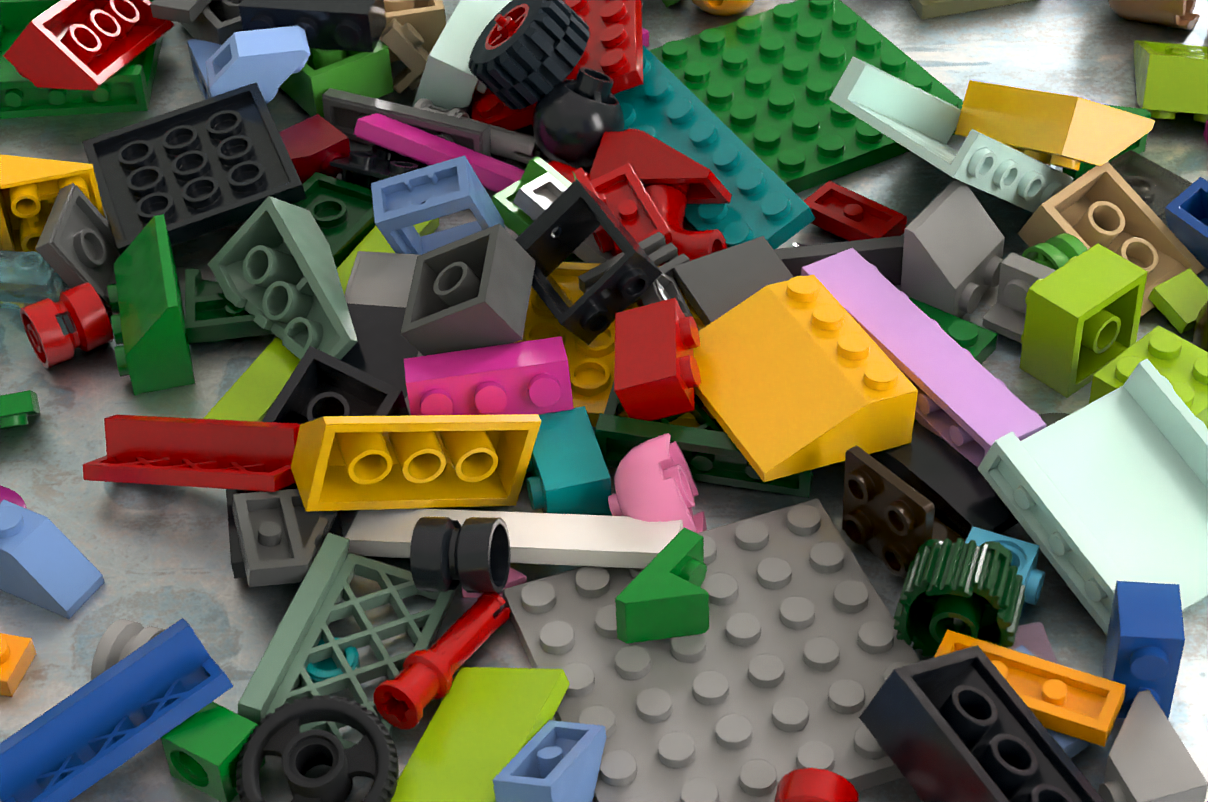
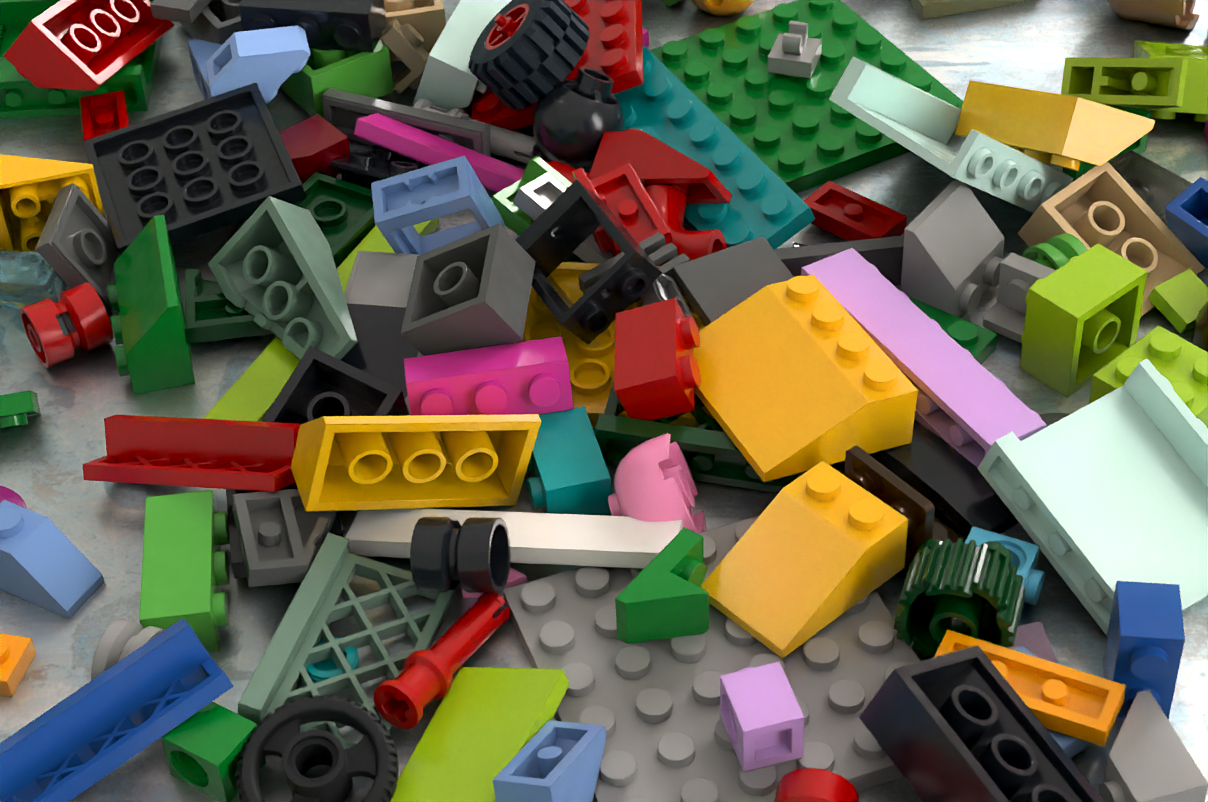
(103, 113): none -> red plate
(185, 565): none -> bright green brick
(761, 716): none -> lavender brick
(795, 52): none -> light grey tile
(808, 559): none -> yellow slope
(1126, 81): none -> lime slope

